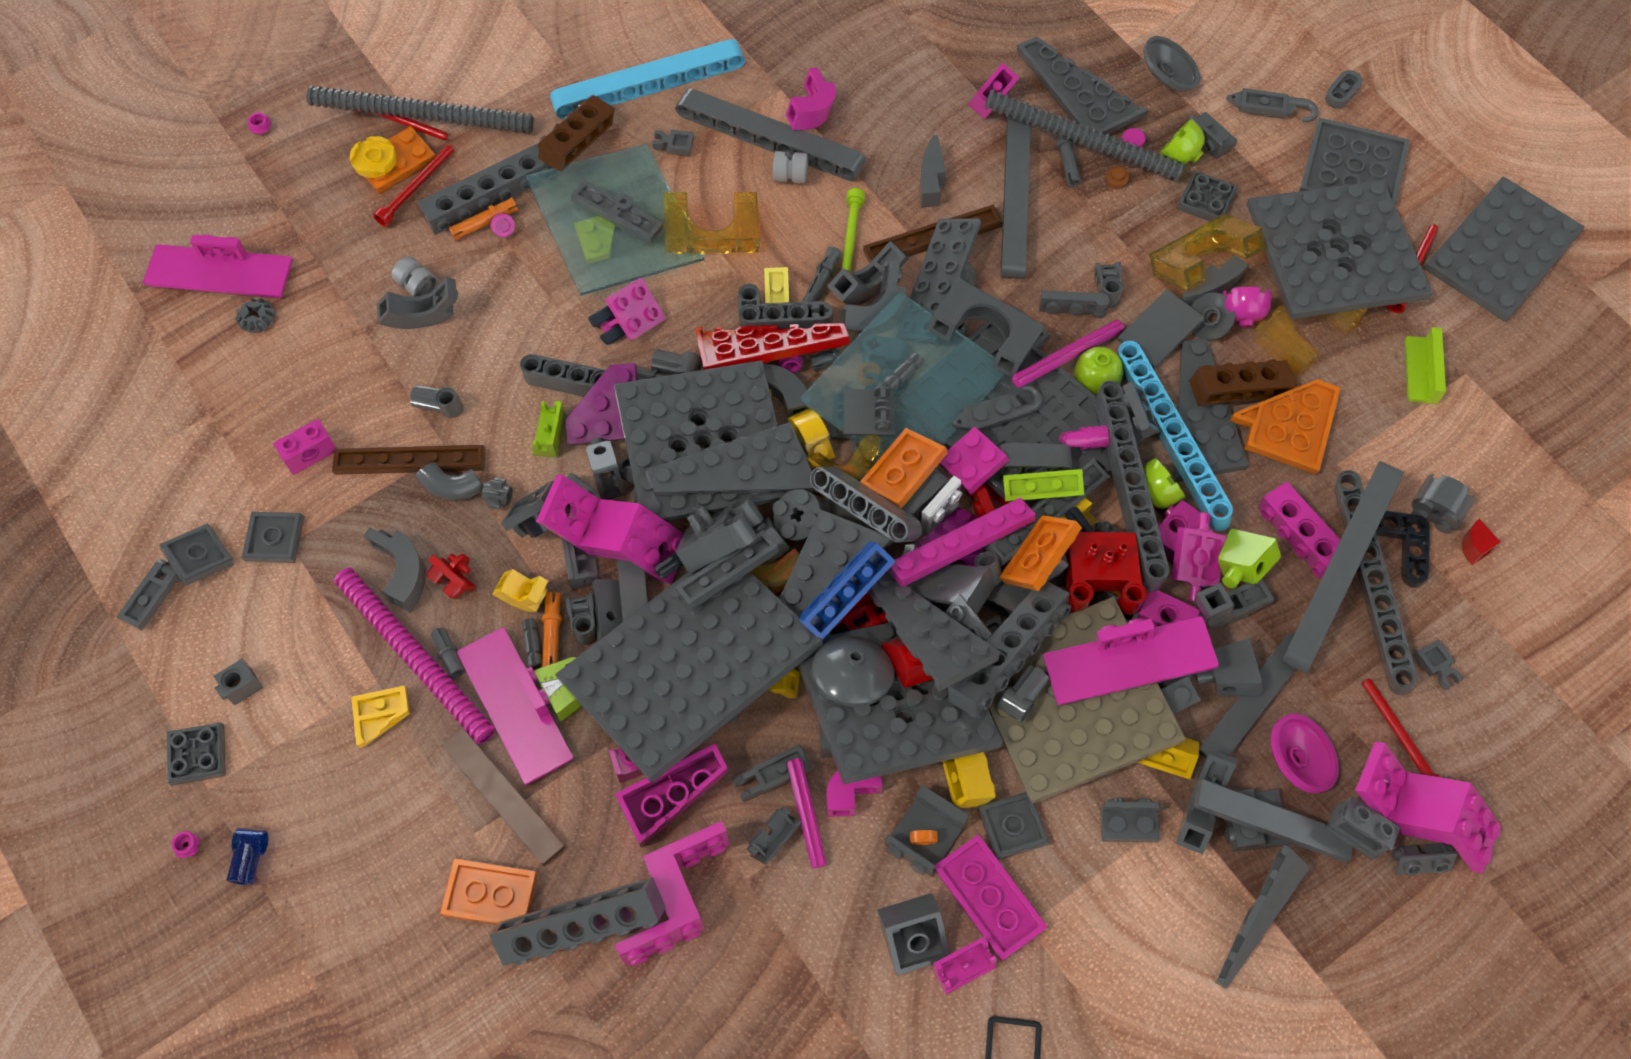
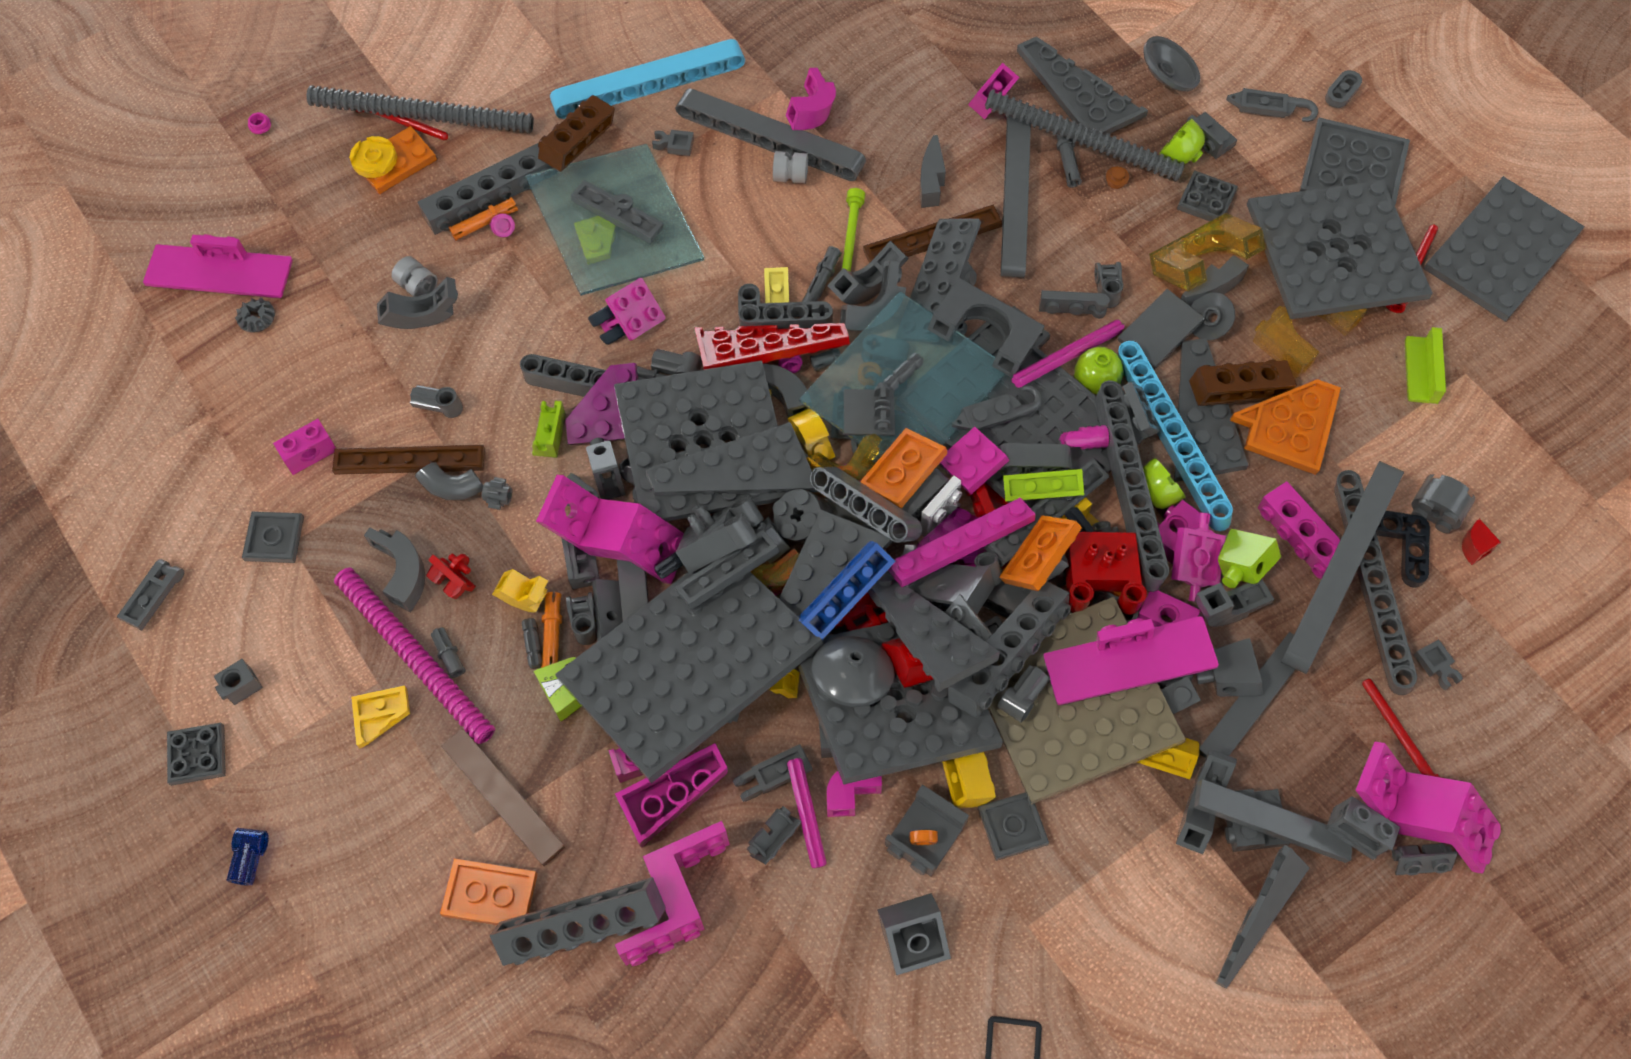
(182, 838): dark pink plate -> none
(196, 554): dark grey tile -> none
(385, 214): red piece -> none
(515, 705): dark pink bracket -> none
(525, 512): dark grey piece -> none
(685, 237): clear yellow arch -> none
(964, 965): dark pink hinge -> none
(990, 898): dark pink plate -> none
(1129, 821): dark grey bracket -> none
(1134, 136): dark pink tile -> none
(1249, 305): dark pink cylinder -> none
(1304, 753): dark pink dish -> none

